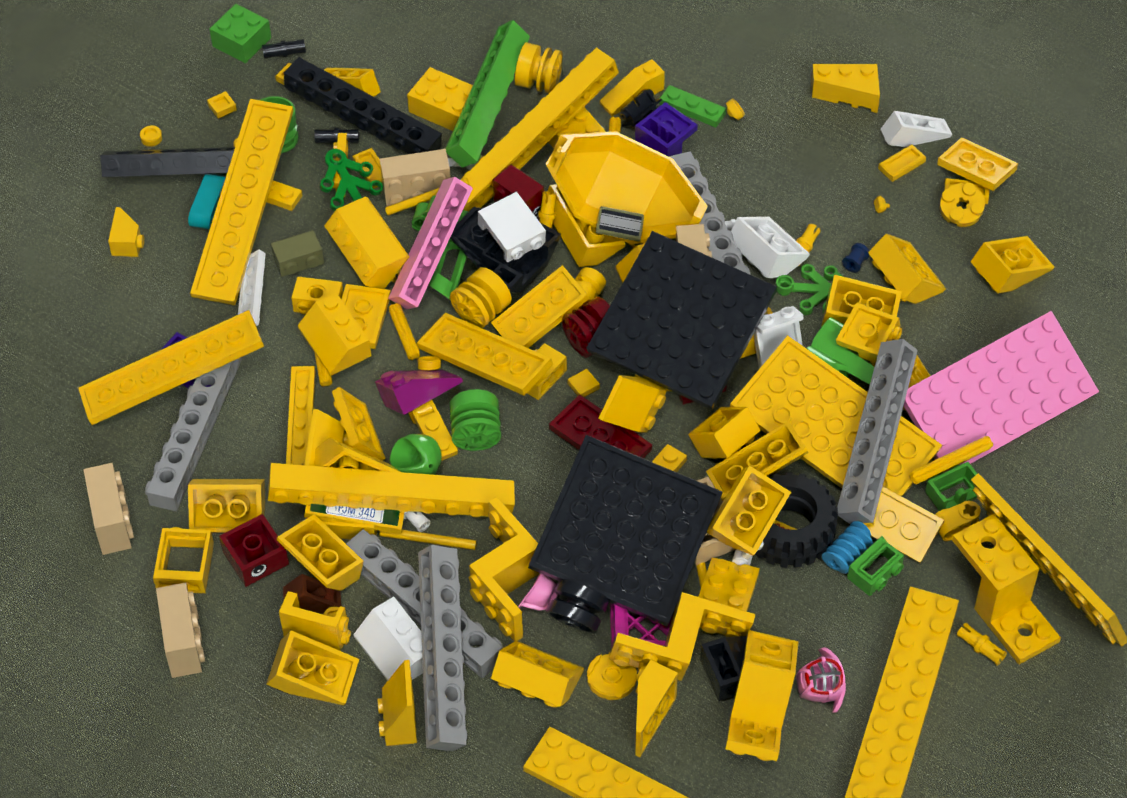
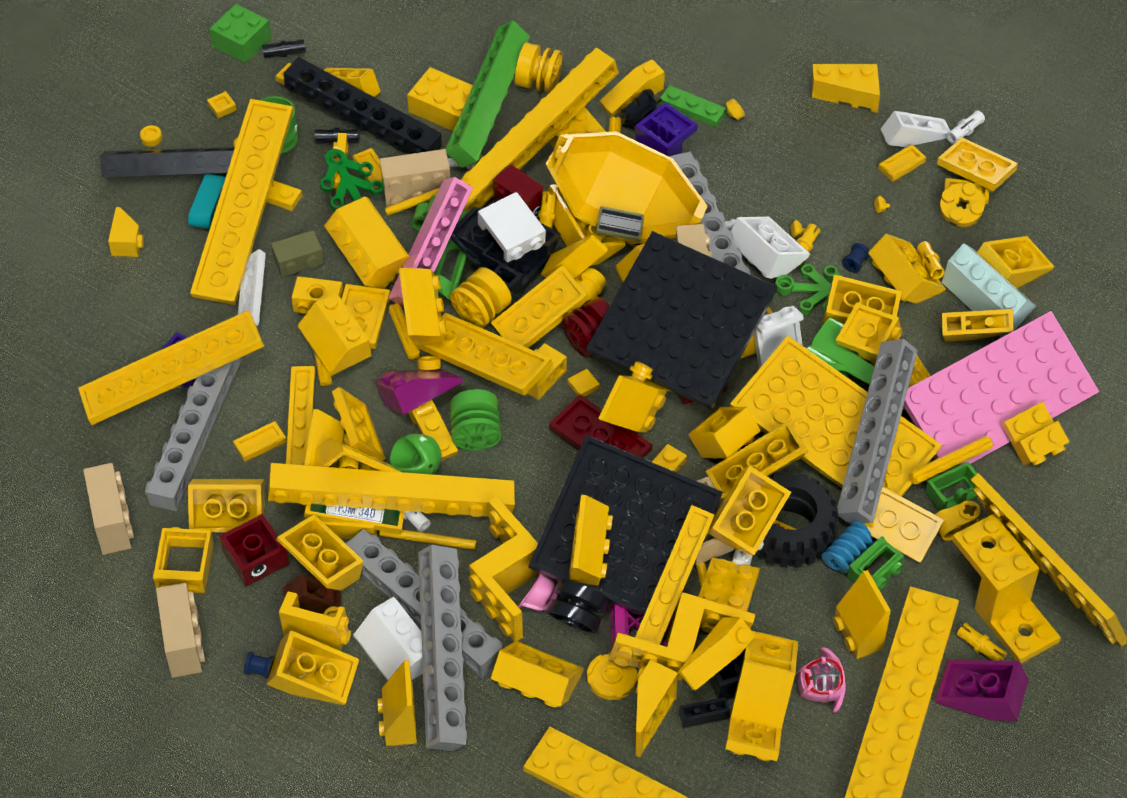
(258, 664): none -> dark blue bush
(259, 441): none -> yellow tile
(422, 306): none -> yellow slope
(575, 257): none -> yellow slope
(590, 542): none -> yellow slope
(641, 371): none -> yellow plate
(675, 575): none -> yellow plate
(704, 712): none -> black piece
(716, 651): none -> yellow slope
(796, 229): none -> yellow rock
(863, 617): none -> yellow slope
(930, 260): none -> yellow pin
(965, 127): none -> white pin
(976, 324): none -> yellow slope
(983, 286): none -> light aqua slope
(984, 688): none -> magenta slope
(1035, 434): none -> yellow plate

